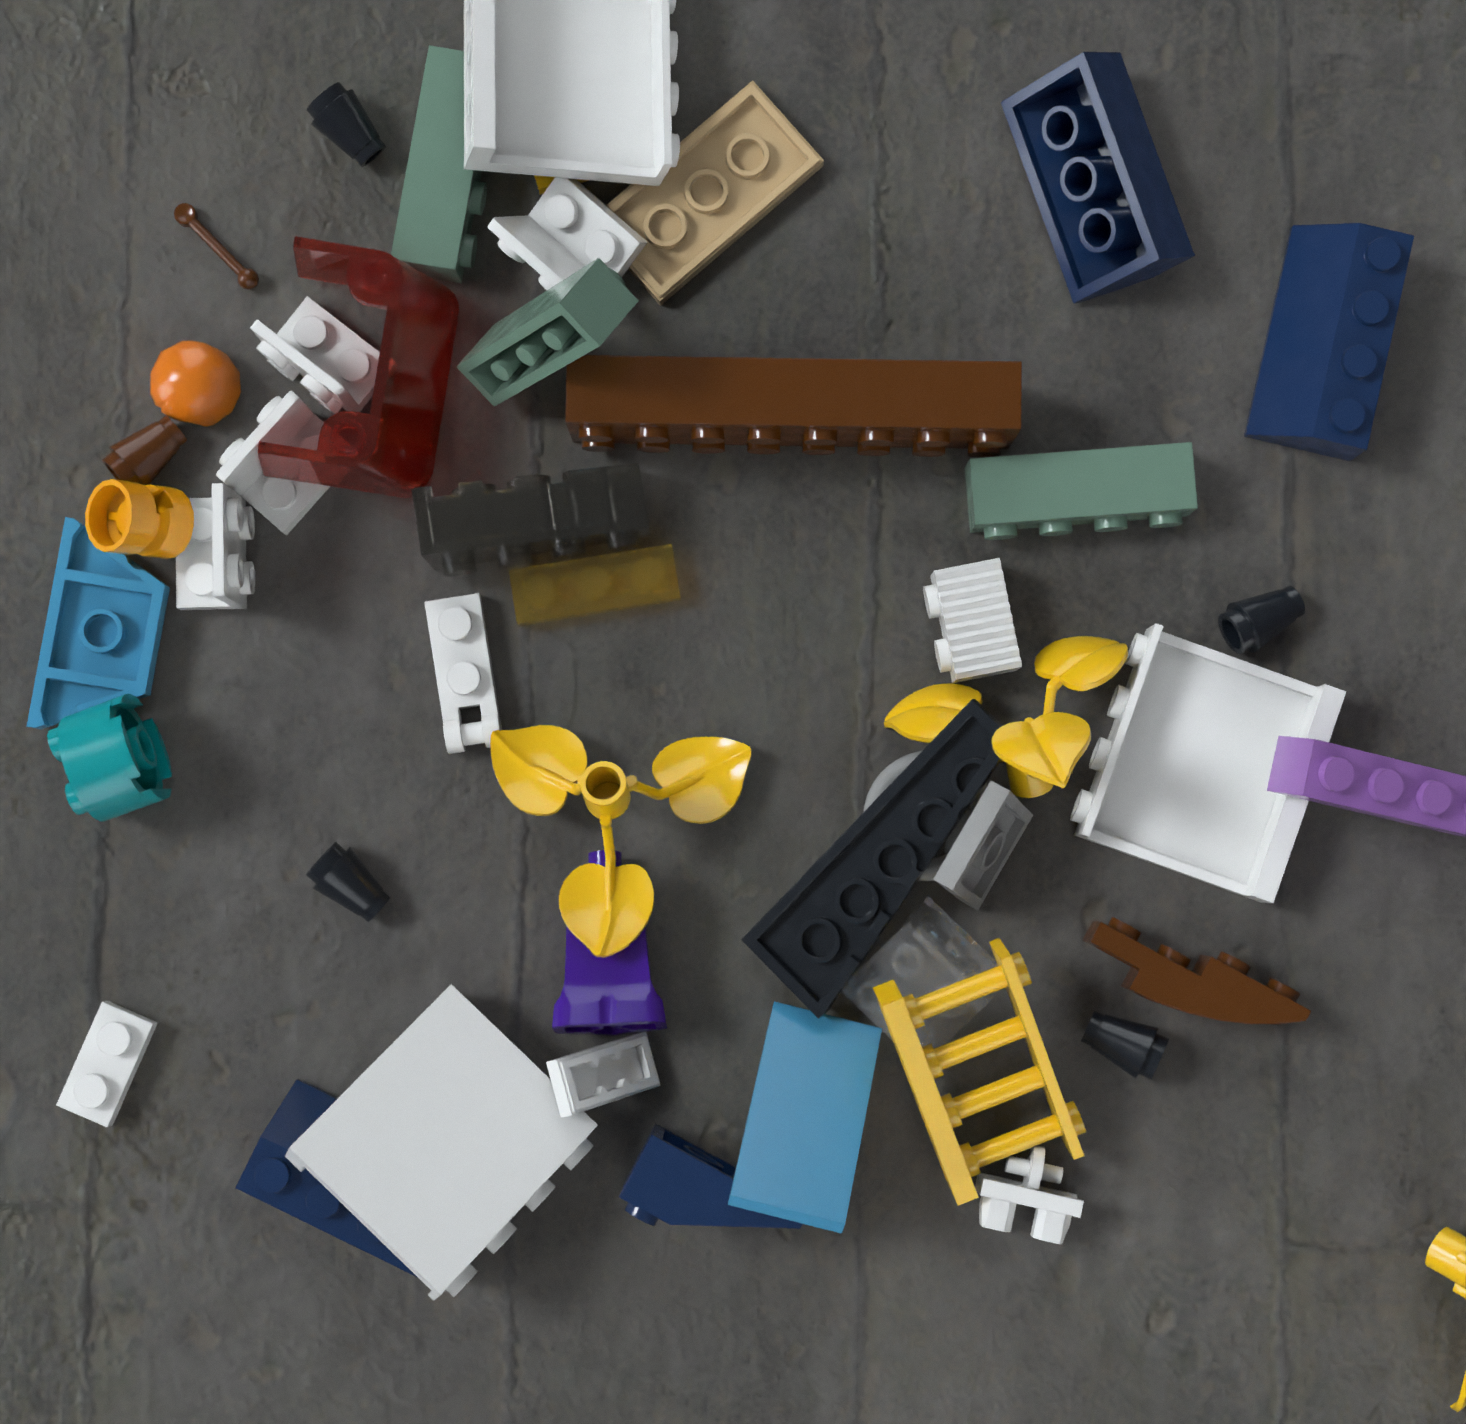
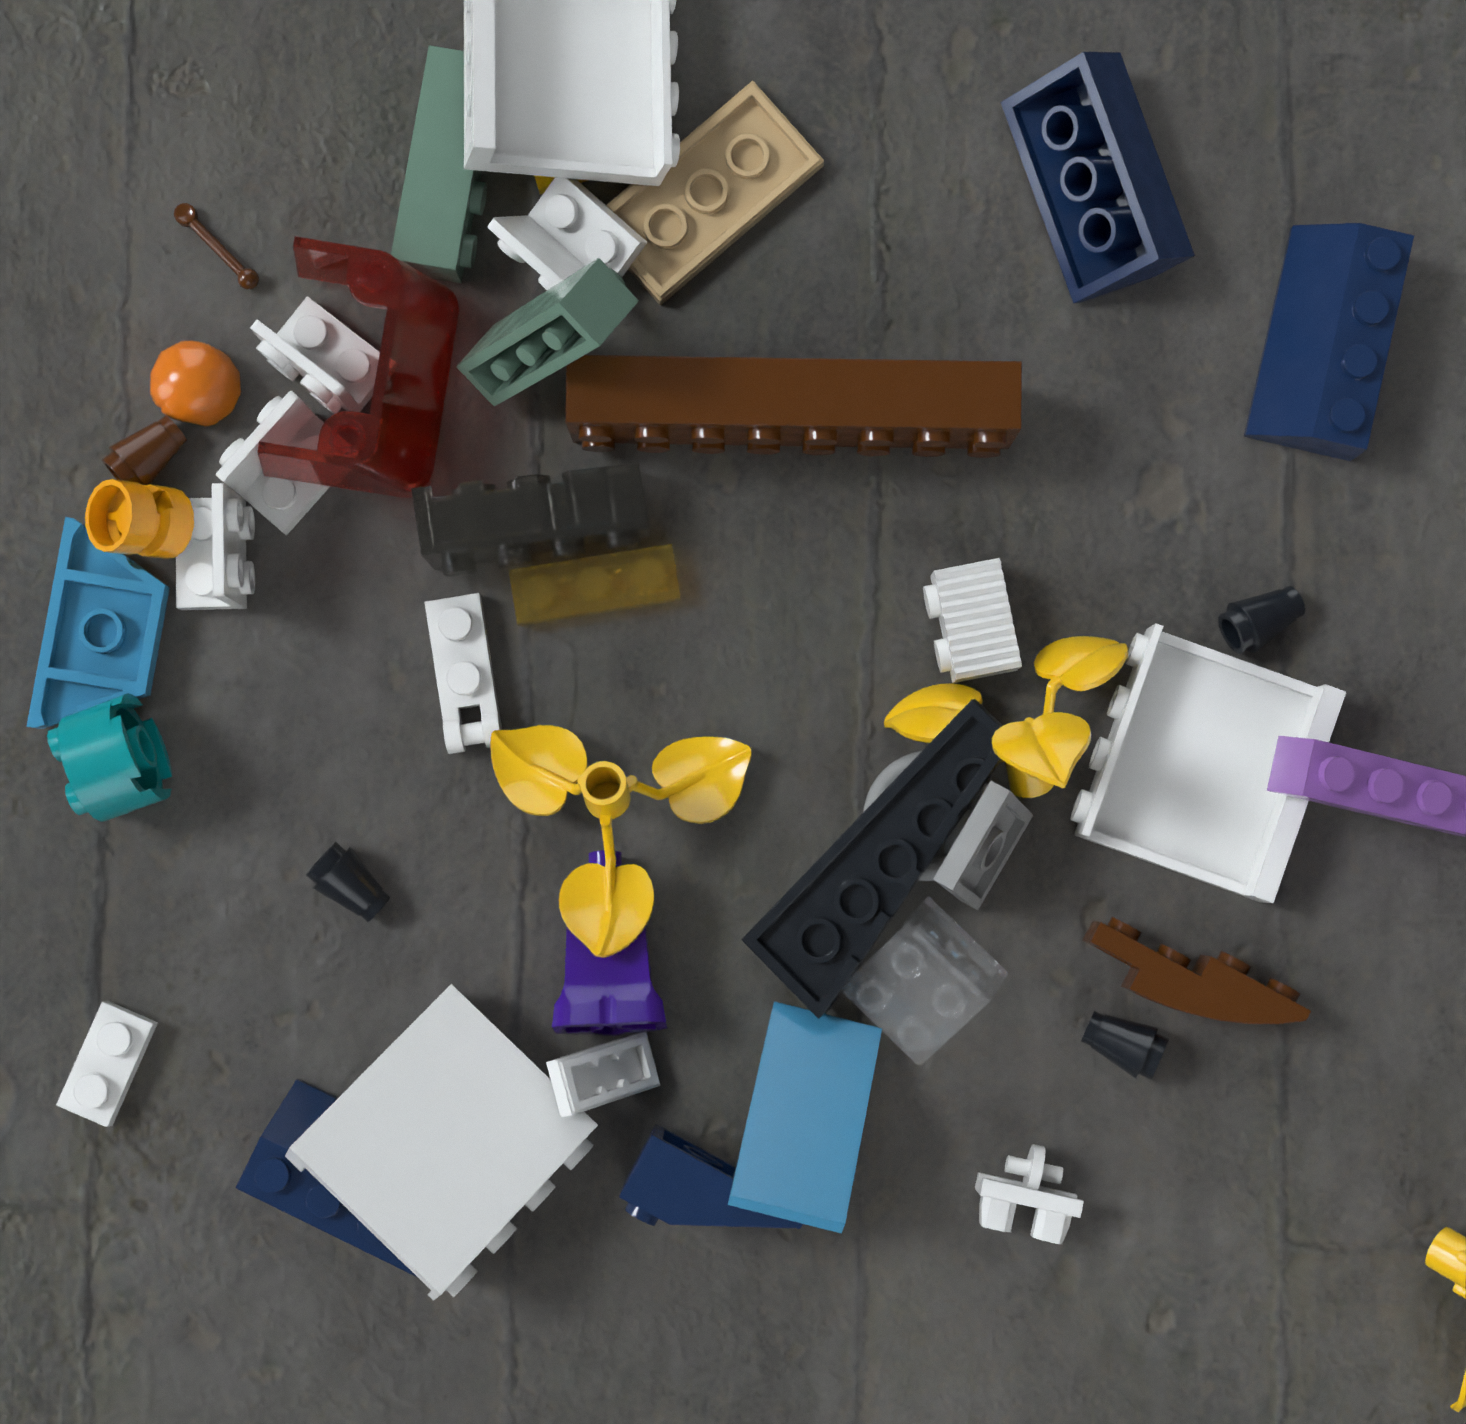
(346, 124): black cone -> none
(926, 1064): yellow fence -> none
(1081, 488): sand green brick -> none

